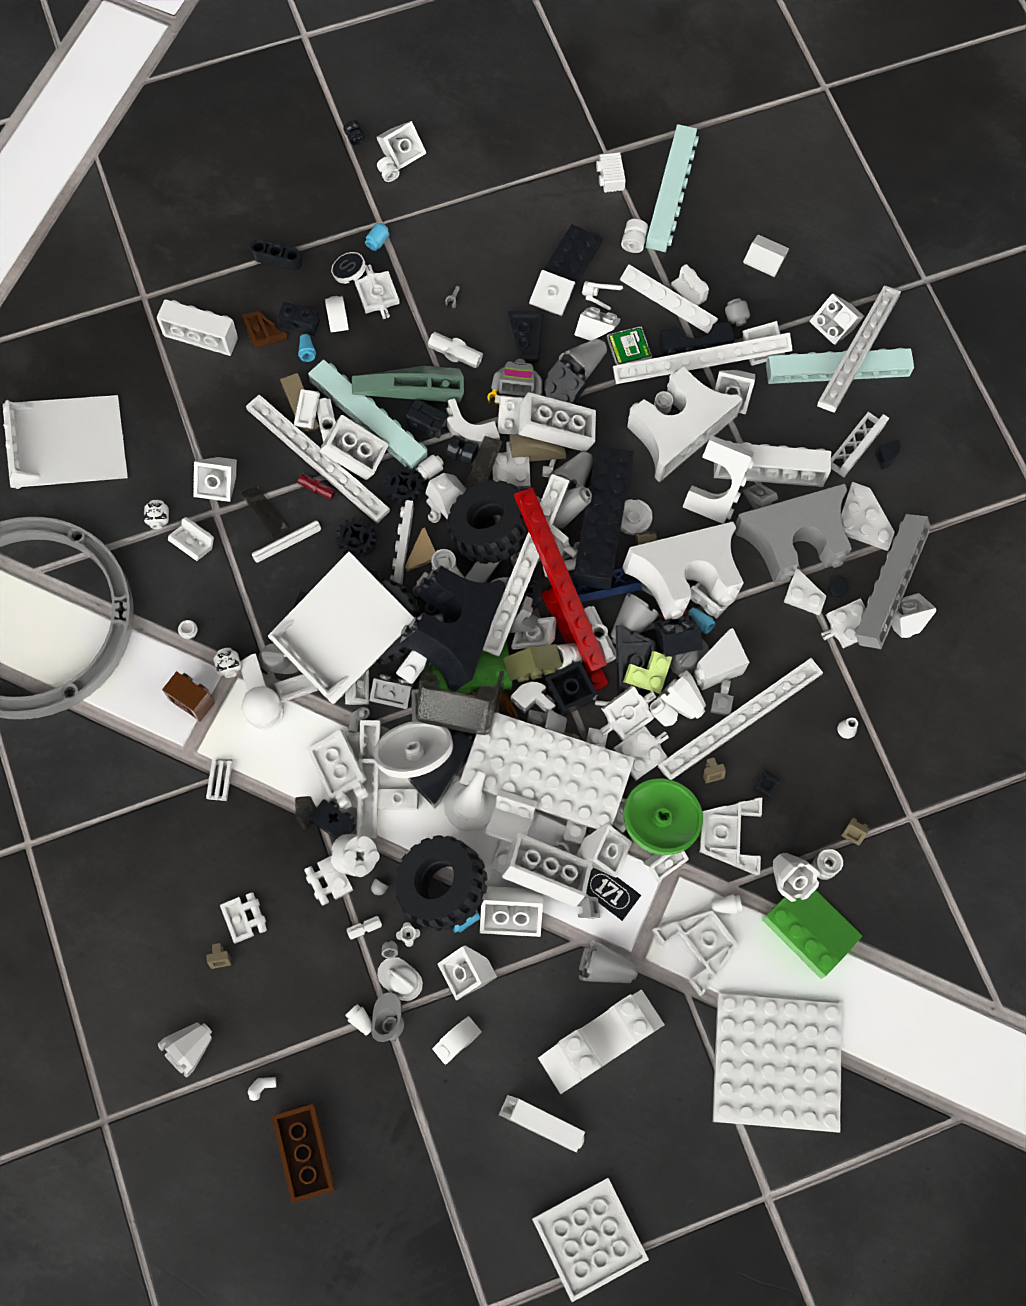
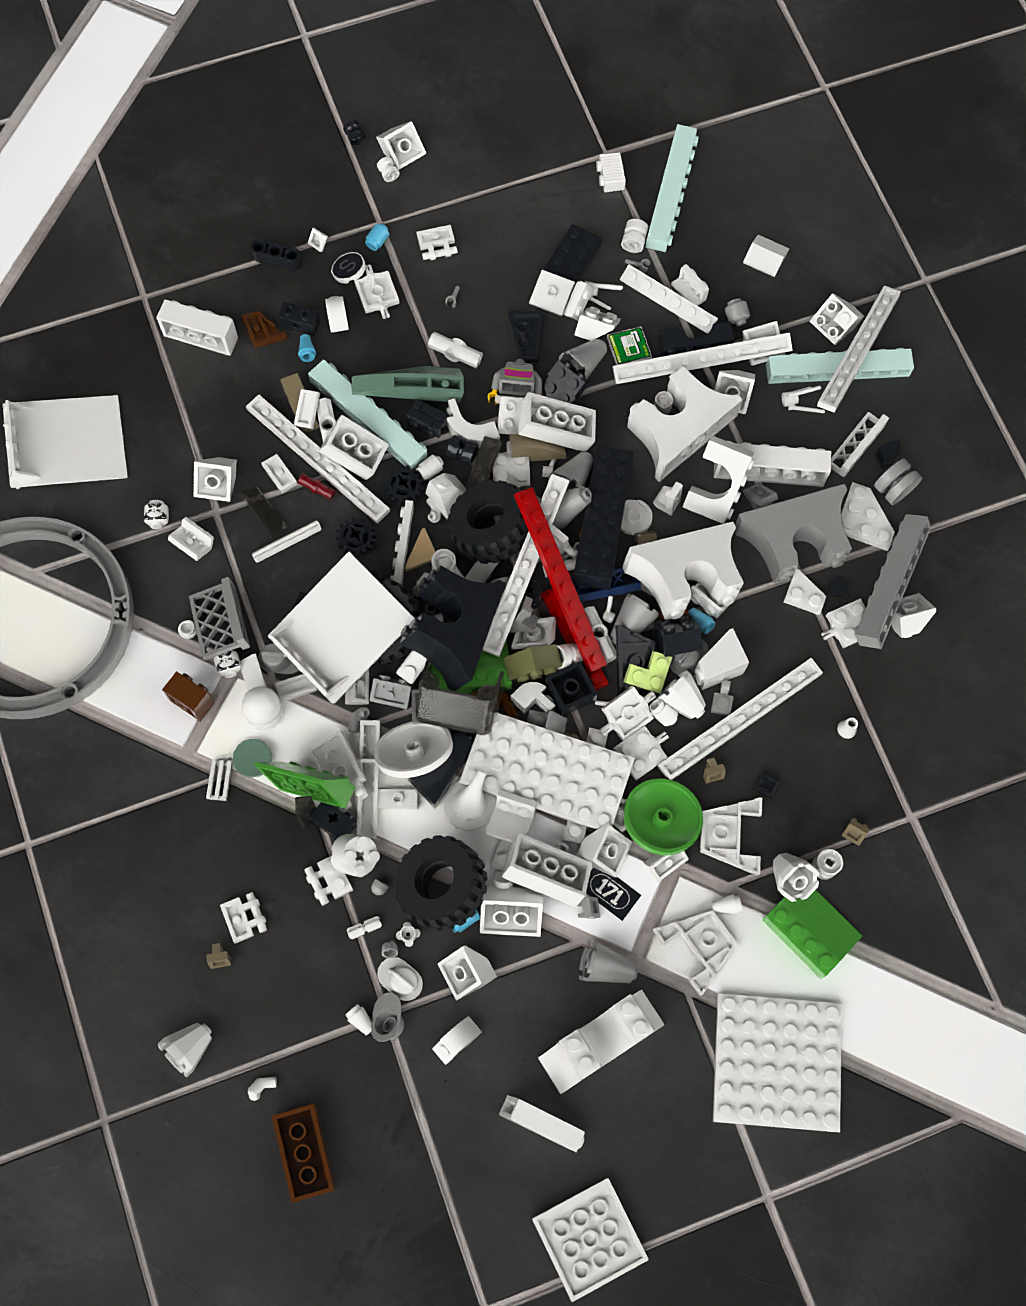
(234, 614): none -> light grey fence
(247, 754): none -> sand green tile
(279, 473): none -> white plate
(308, 782): none -> bright green slope
(317, 239): none -> white slope
(434, 238): none -> white plate
(500, 882): none -> white tile
(578, 300): none -> white bracket
(608, 615): none -> white hand
(643, 269): none -> light grey hand
(669, 498): none -> white plate
(789, 399): none -> white plant
(898, 481): none -> light grey wheel

